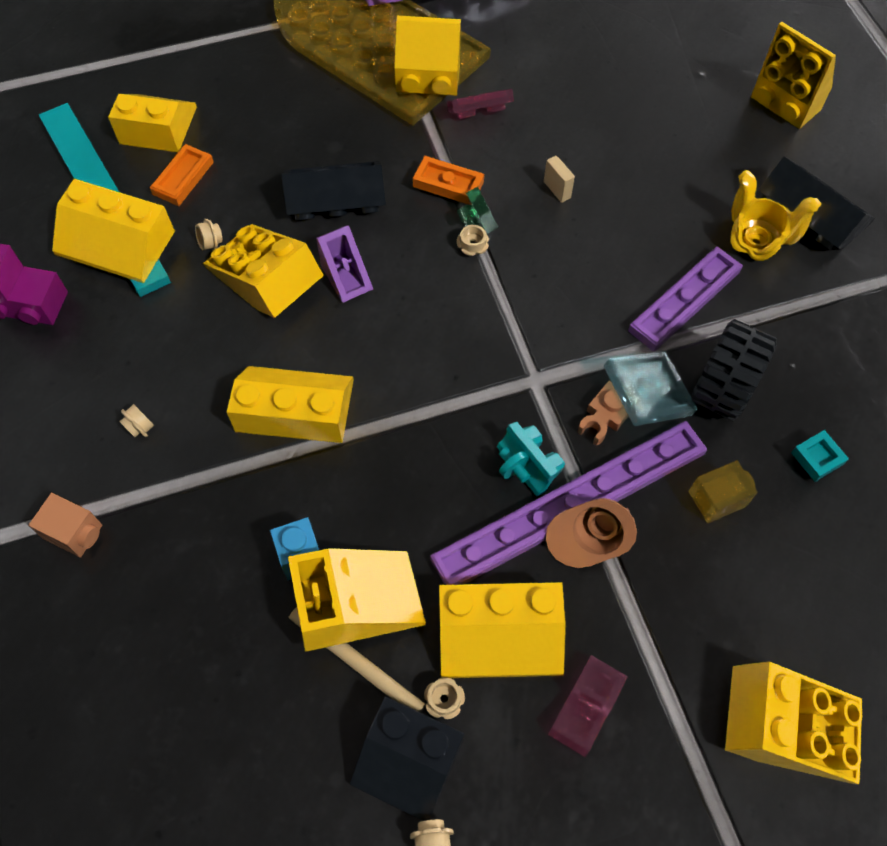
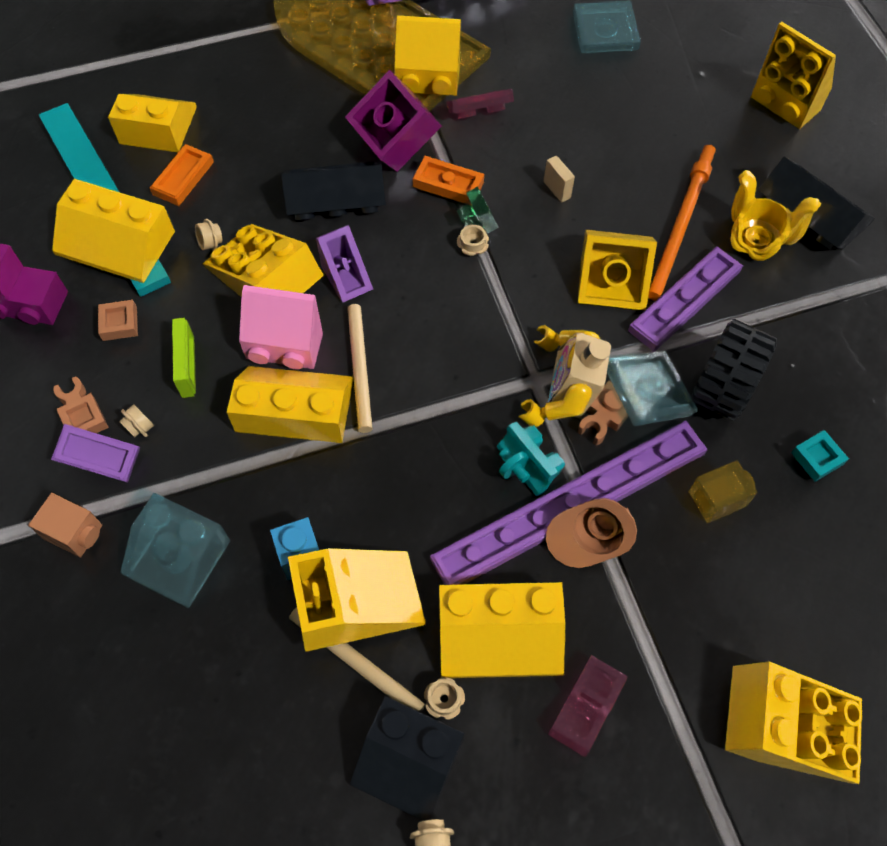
(80, 409): none -> nougat plate
(95, 453): none -> medium lavender tile
(117, 320): none -> nougat plate
(172, 549): none -> clear light blue slope
(183, 358): none -> lime tile
(280, 327): none -> bright pink slope
(359, 366): none -> tan bar
(393, 121): none -> magenta brick
(576, 377): none -> torso
(606, 26): none -> clear light blue tile
(616, 269): none -> yellow slope
(699, 175): none -> orange bar

